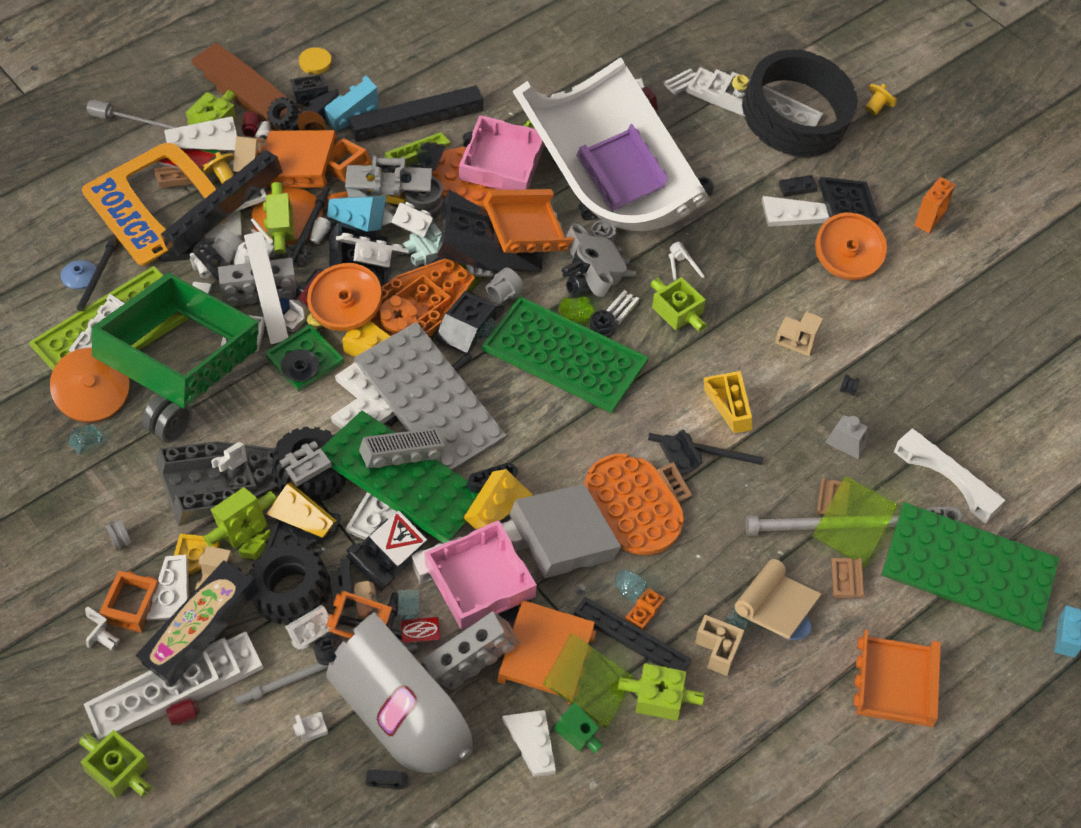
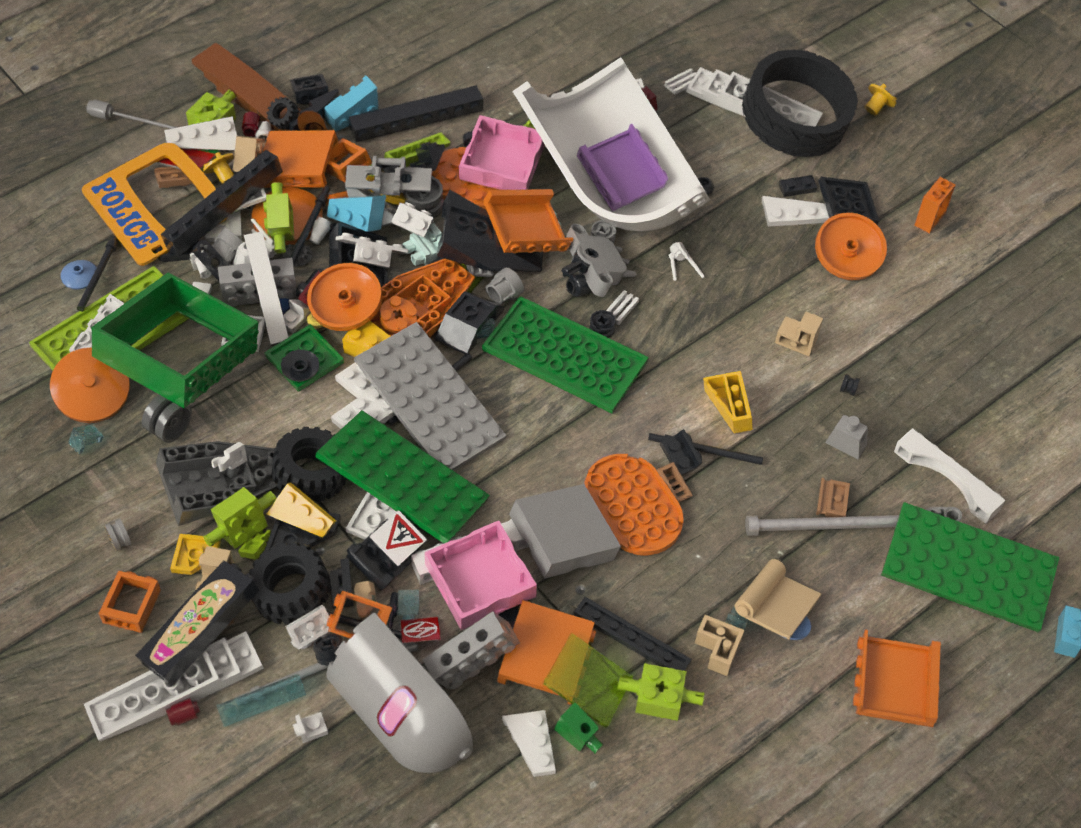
(100, 633): white bracket -> none
(127, 759): lime brick -> none
(171, 589): white wing -> none
(261, 700): none -> clear light blue plate
(307, 467): light grey plate -> none
(315, 60): yellow tile -> none
(386, 779): black beam -> none
(401, 447): light grey brick -> none
(478, 476): black beam -> none
(495, 499): yellow wedge -> none
(576, 309): clear neon green dish -> none
(586, 213): black wheel -> none
(630, 585): clear light blue rock -> none
(645, 608): orange slope -> none
(679, 304): lime brick -> none
(740, 82): light yellow plate -> none
(847, 578): medium nougat plate -> none
(854, 520): clear neon green piece -> none

